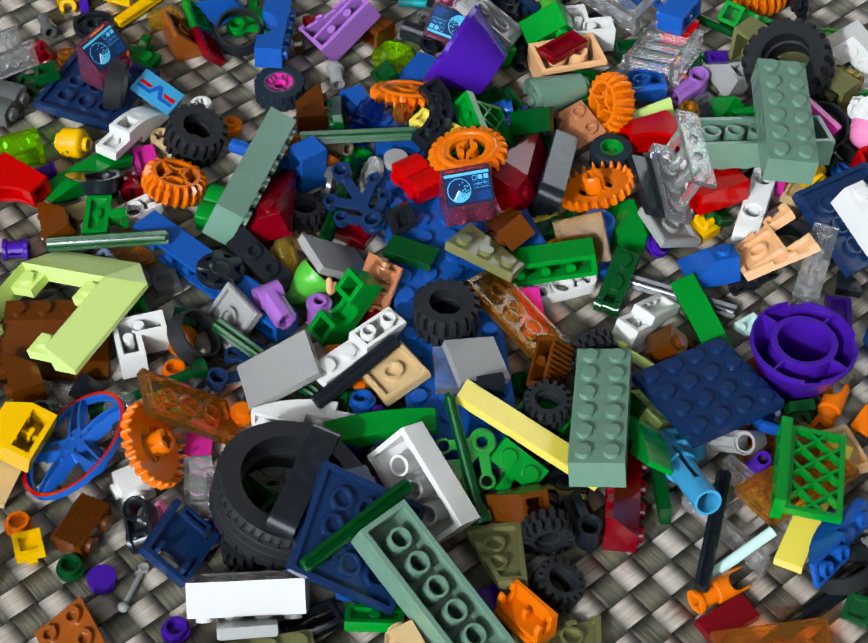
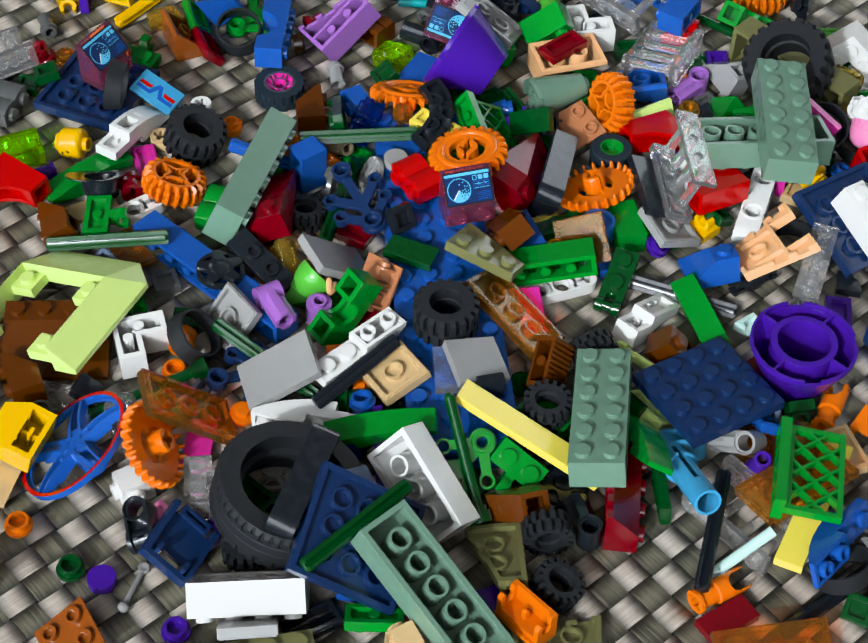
(16, 249): dark purple bush -> none
(28, 546): yellow tile -> none
(82, 526): reddish brown brick -> none
(92, 22): black wheel -> none
(520, 59): black pin -> none

